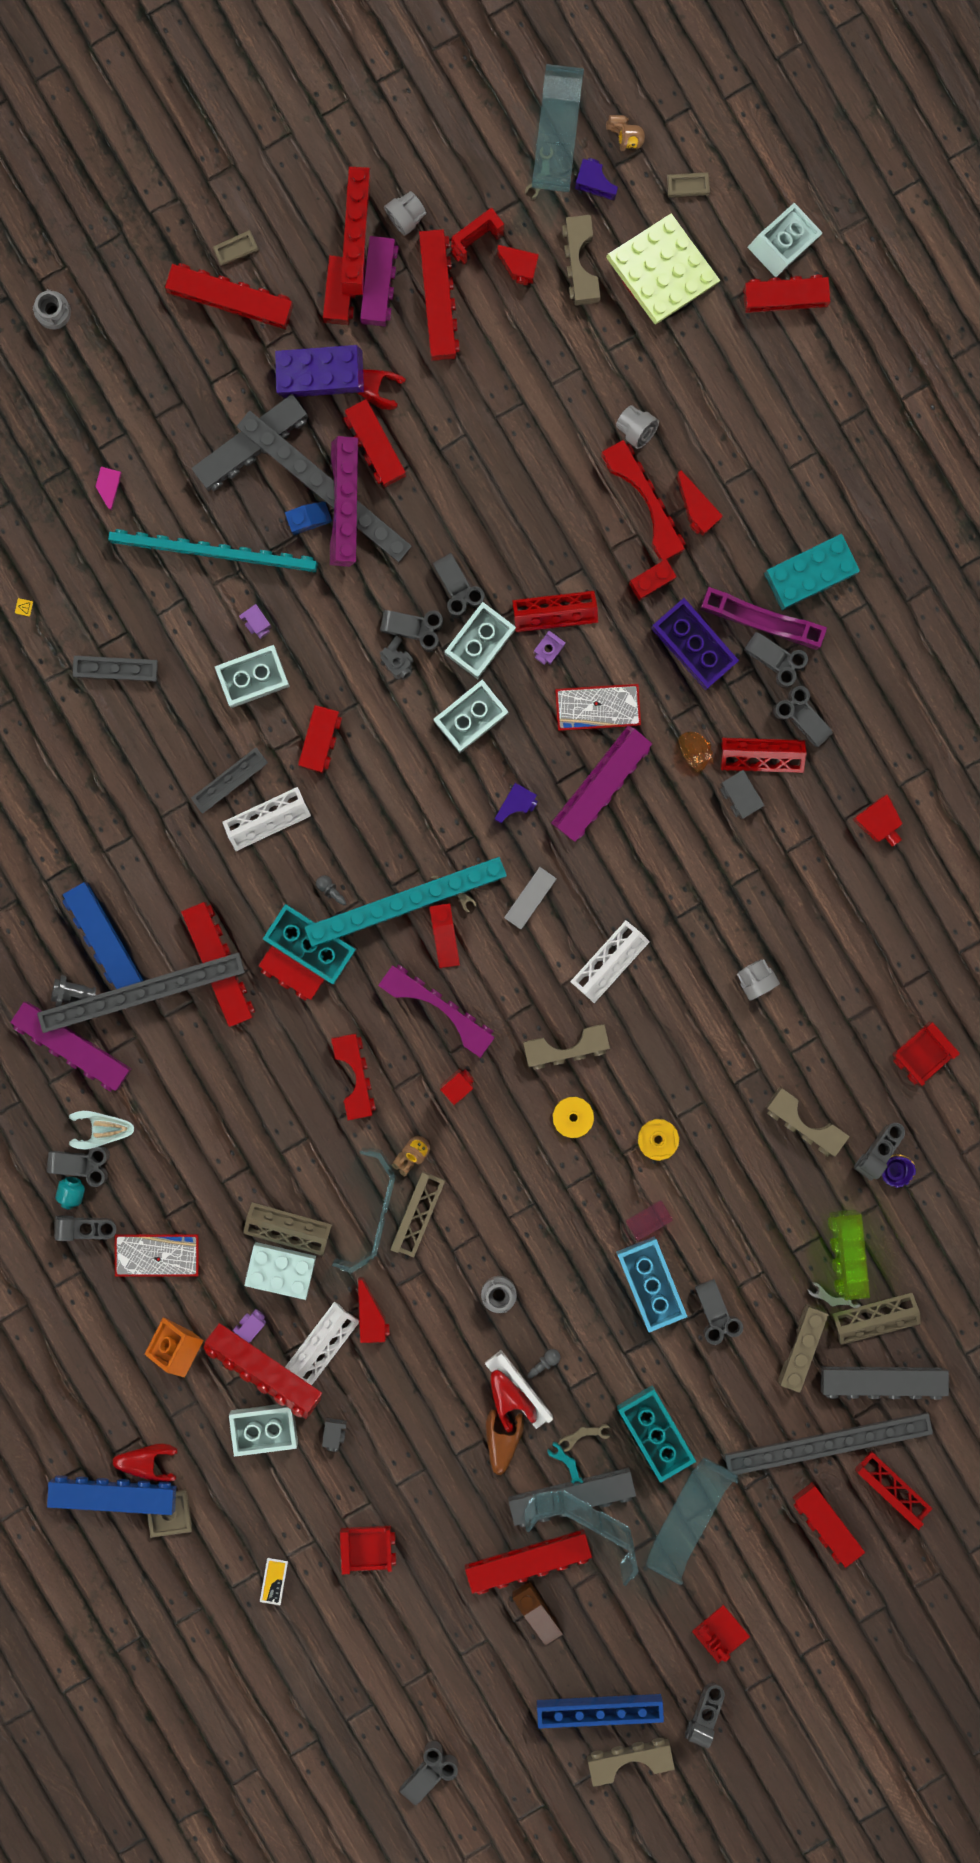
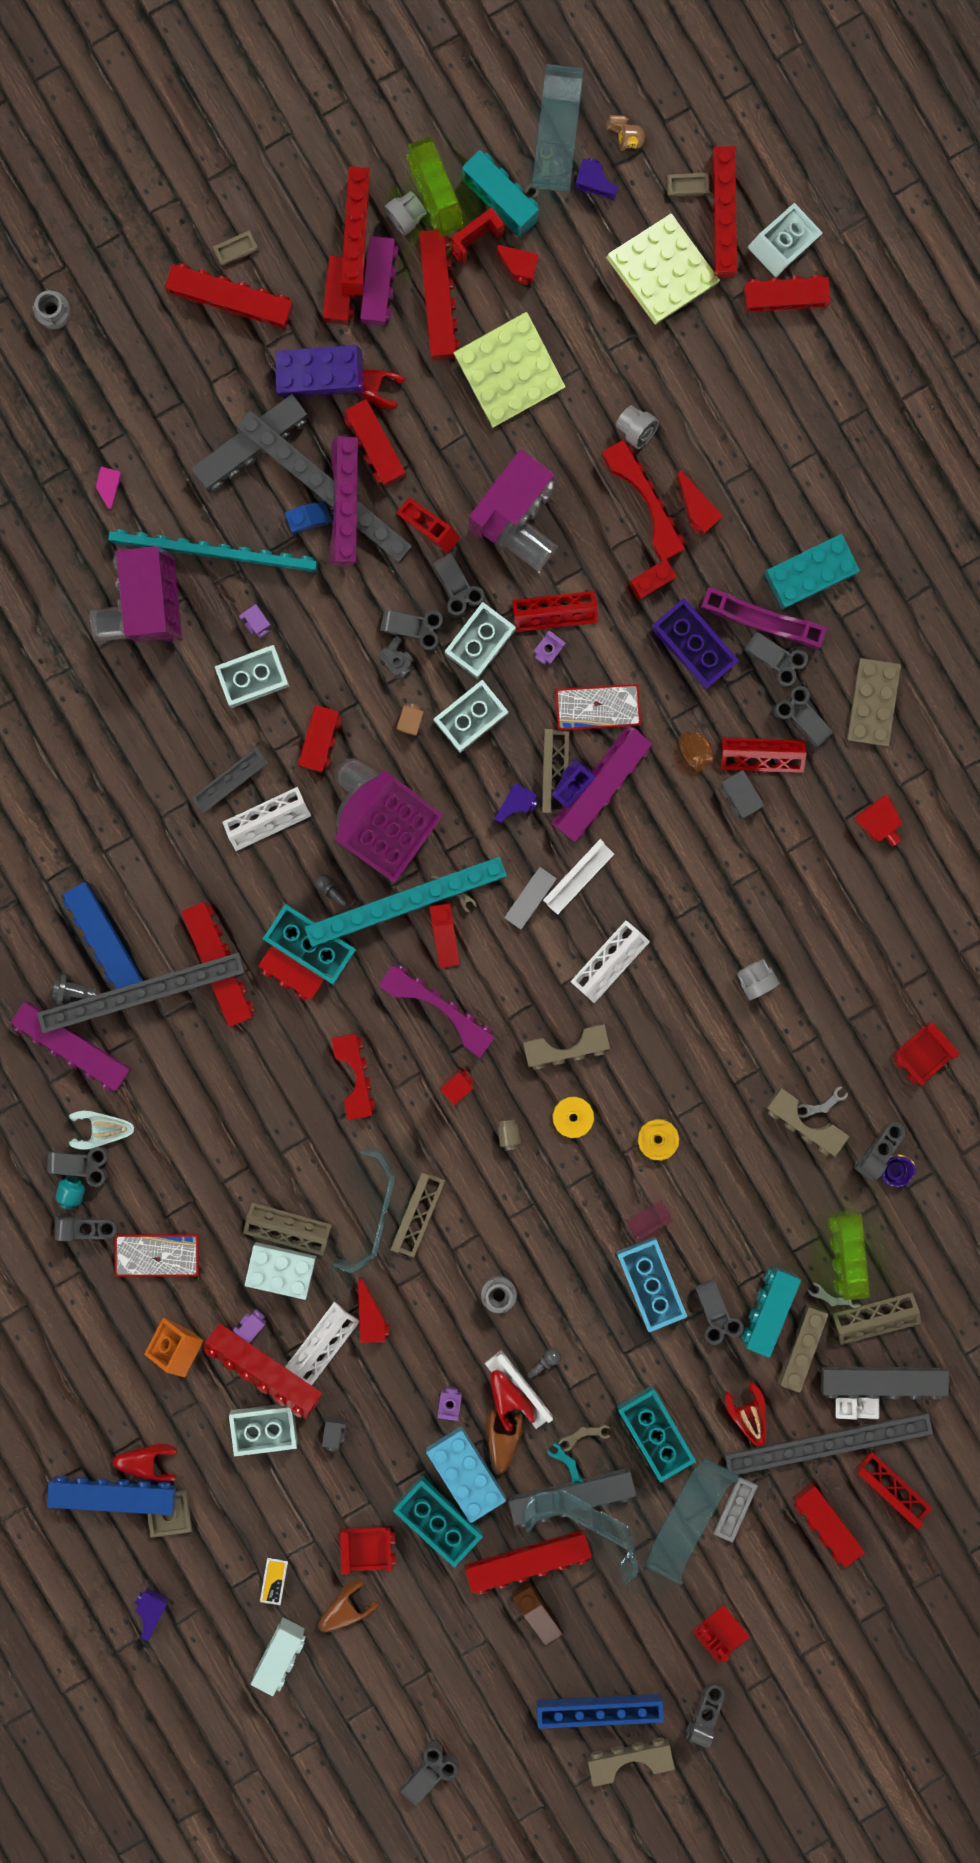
(23, 607): yellow sticker -> none
(115, 668): dark grey plate -> none
(147, 599): none -> magenta piece
(150, 1609): none -> dark purple arch
(278, 1657): none -> light aqua brick
(341, 1611): none -> dark orange animal
(381, 818): none -> magenta piece
(410, 719): none -> medium nougat brick
(413, 1153): medium nougat piece -> none
(428, 525): none -> red slope
(434, 186): none -> clear neon green brick
(437, 1521): none -> teal brick
(445, 1412): none -> medium lavender brick
(466, 1474): none -> medium azure brick
(500, 193): none -> teal brick
(508, 1134): none -> dark tan brick
(509, 369): none -> yellowish green plate
(510, 504): none -> magenta piece
(547, 767): none -> dark tan fence
(573, 783): none -> dark purple arch
(578, 877): none -> white fence
(584, 285): dark tan arch -> none
(724, 211): none -> red brick
(735, 1509): none -> light grey tile
(750, 1417): none -> red animal
(771, 1311): none -> teal brick
(812, 1109): none -> light grey piece
(857, 1408): none -> white slope
(873, 702): none -> dark tan plate

